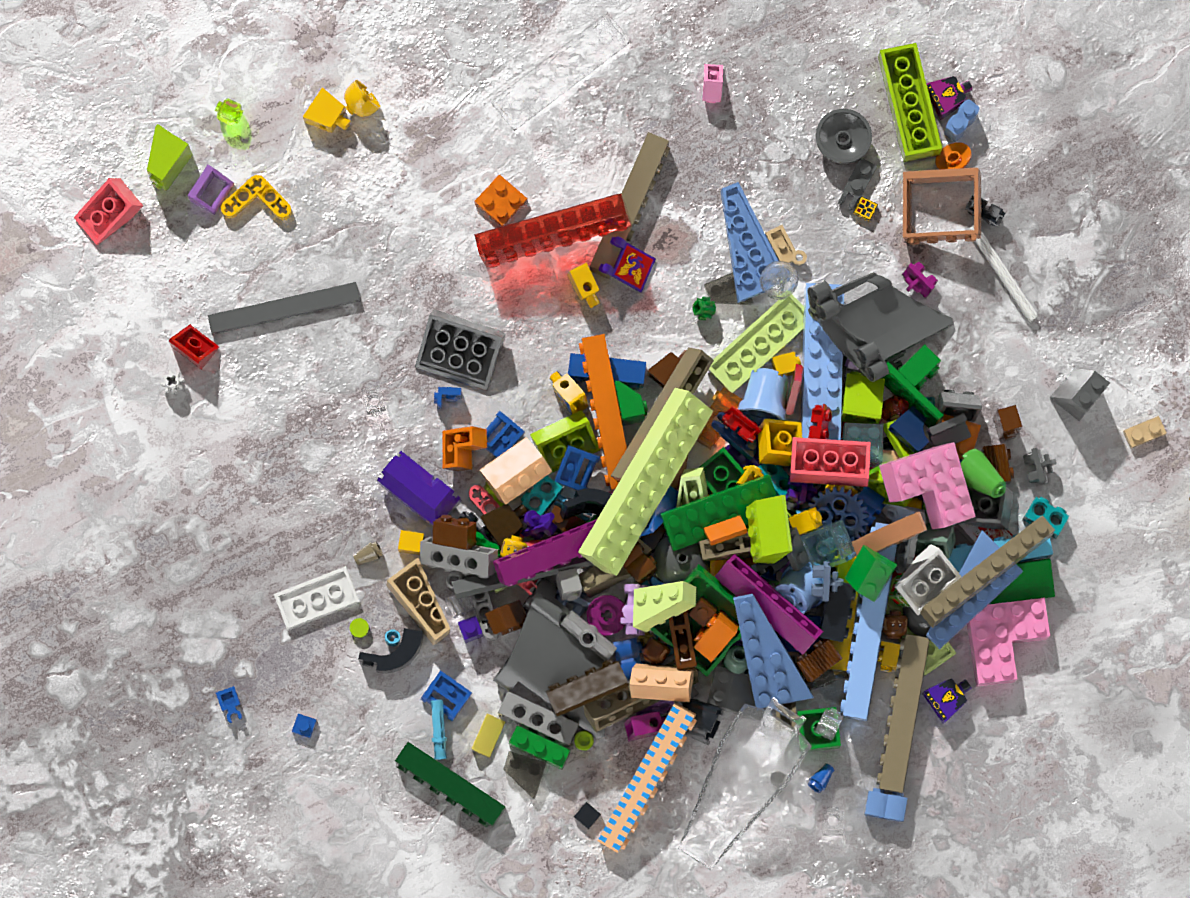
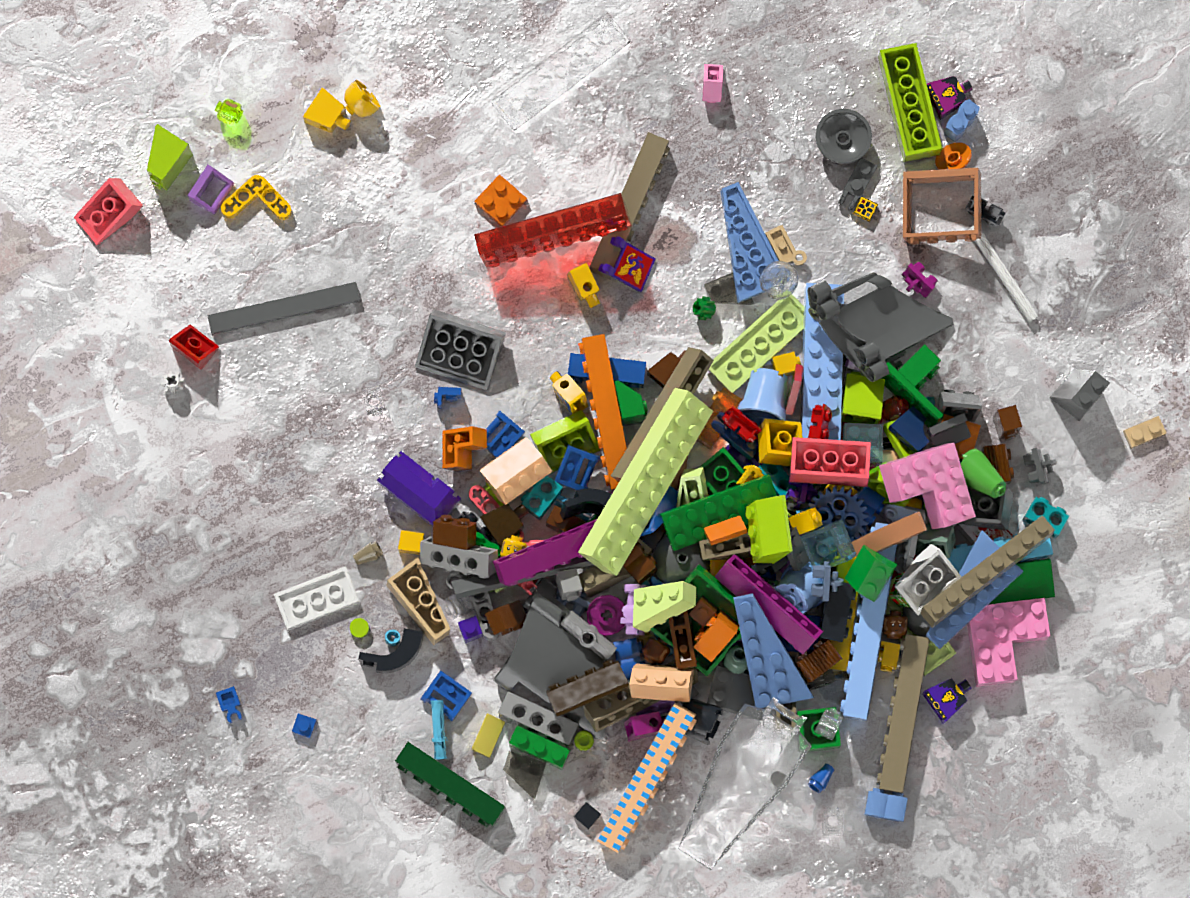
(539, 525): dark purple hips -> none

